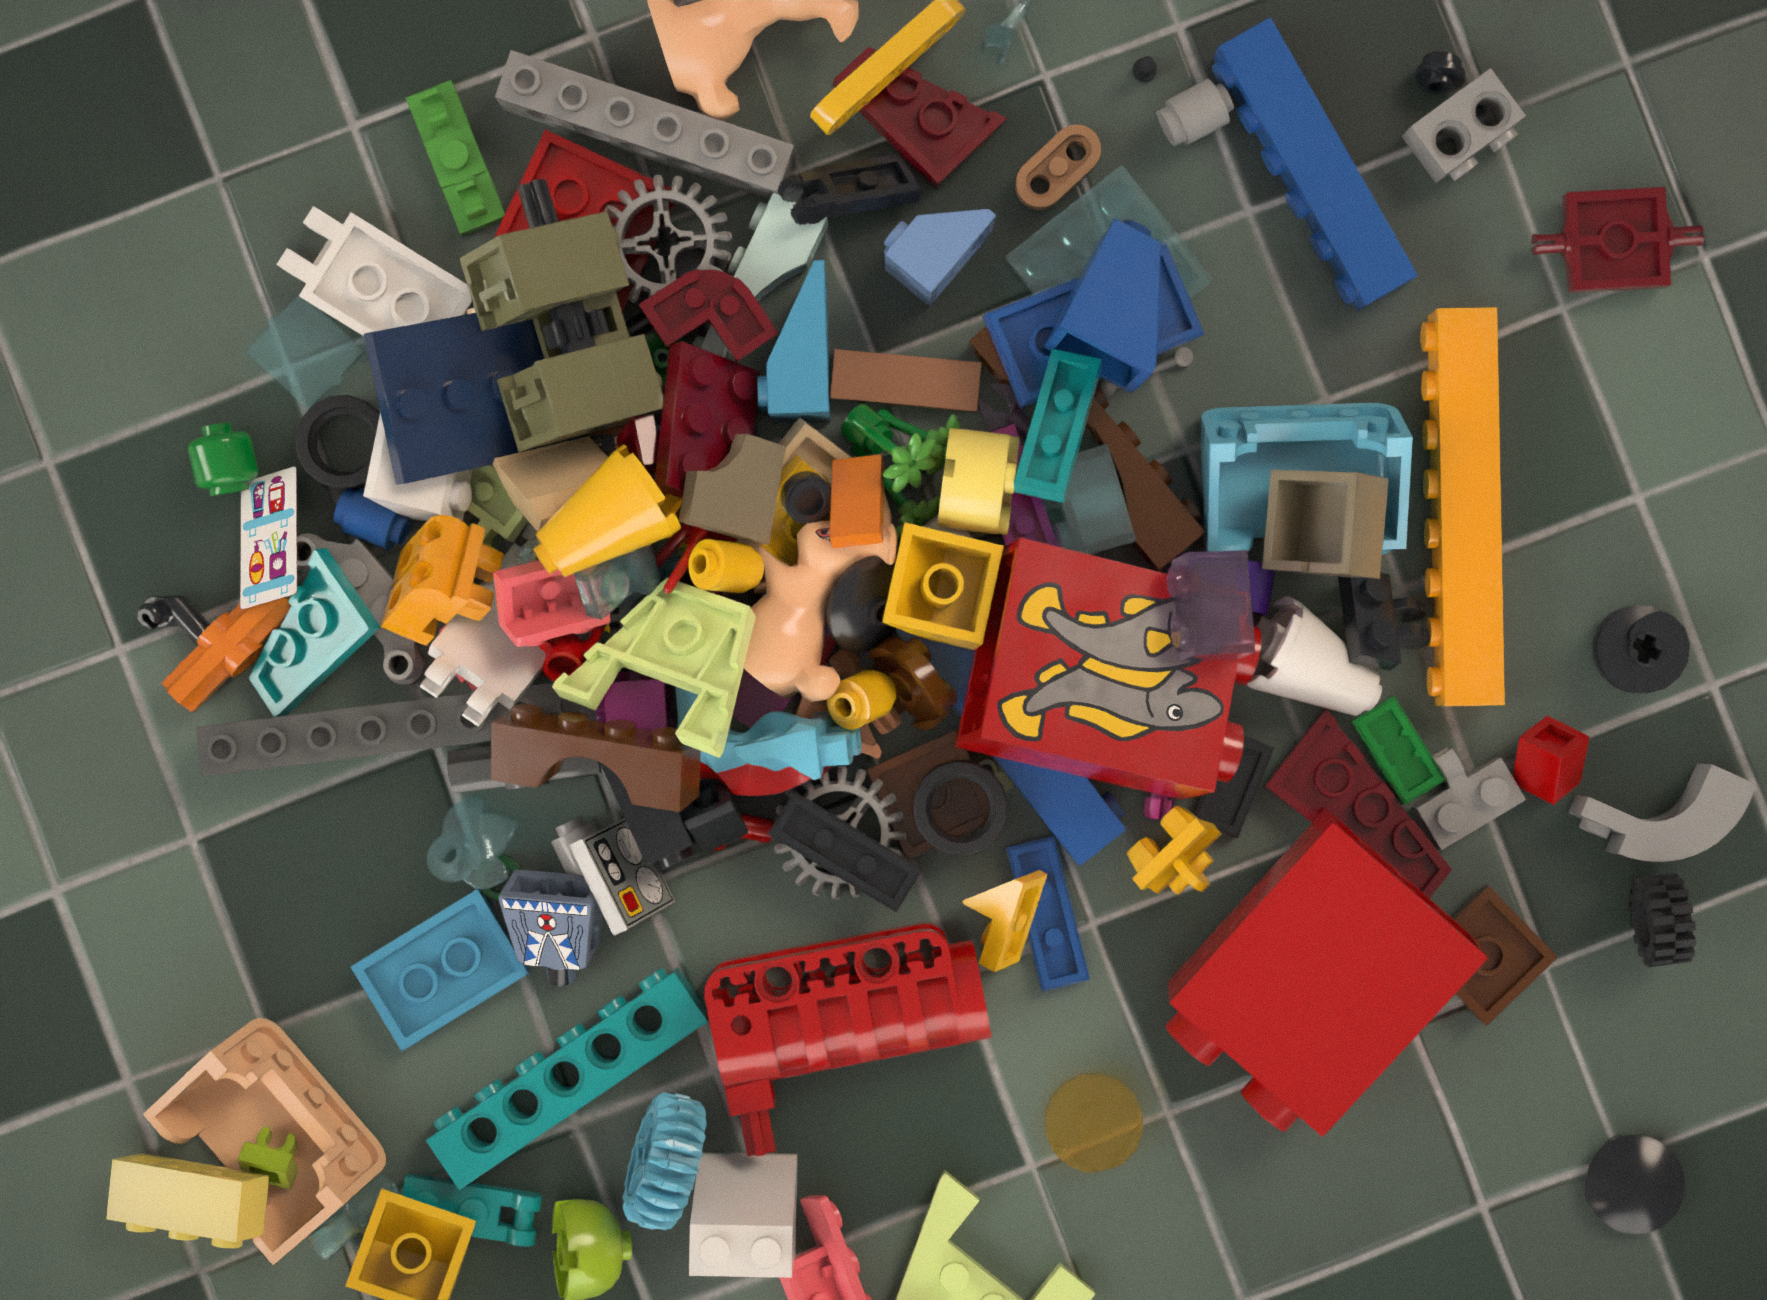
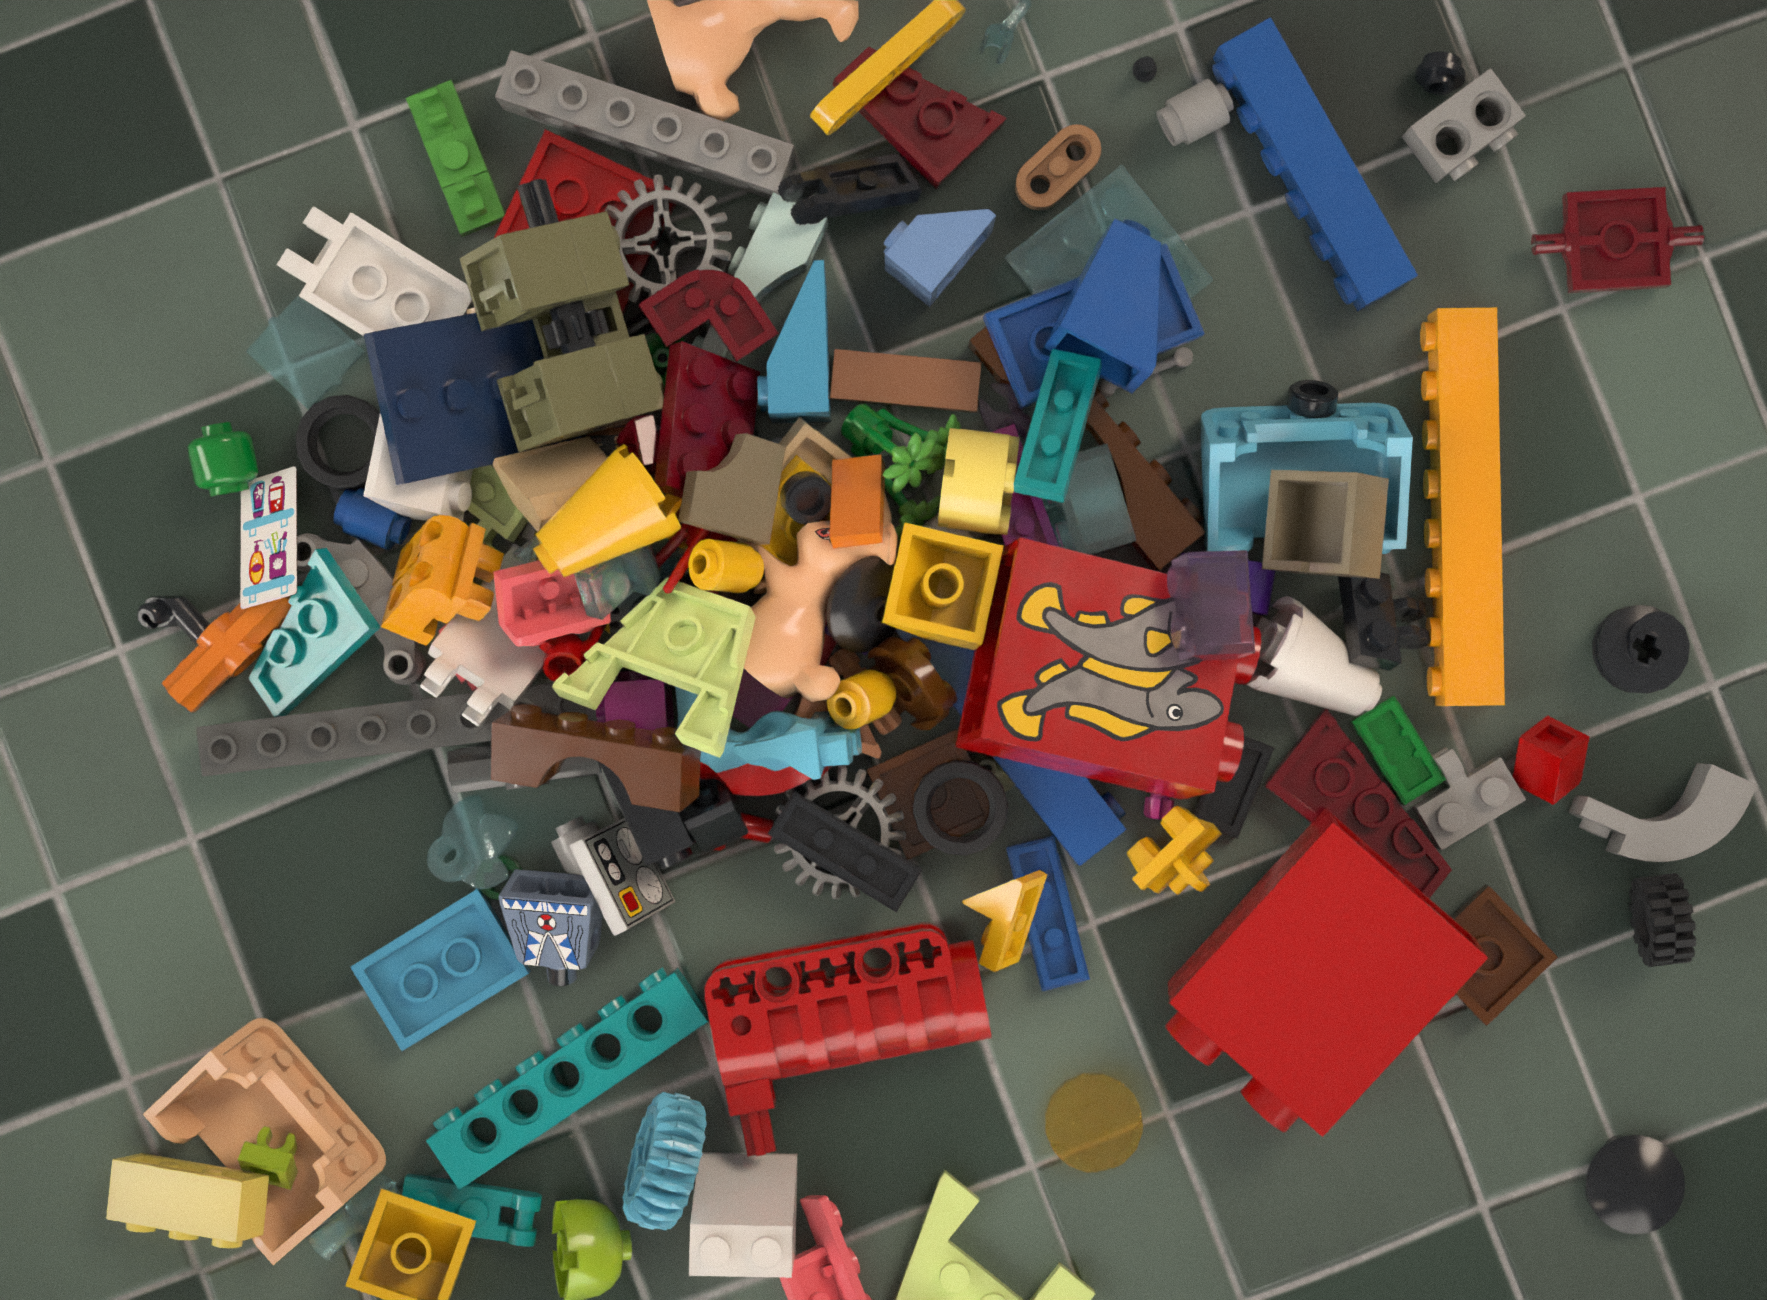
(1312, 399): none -> black tile

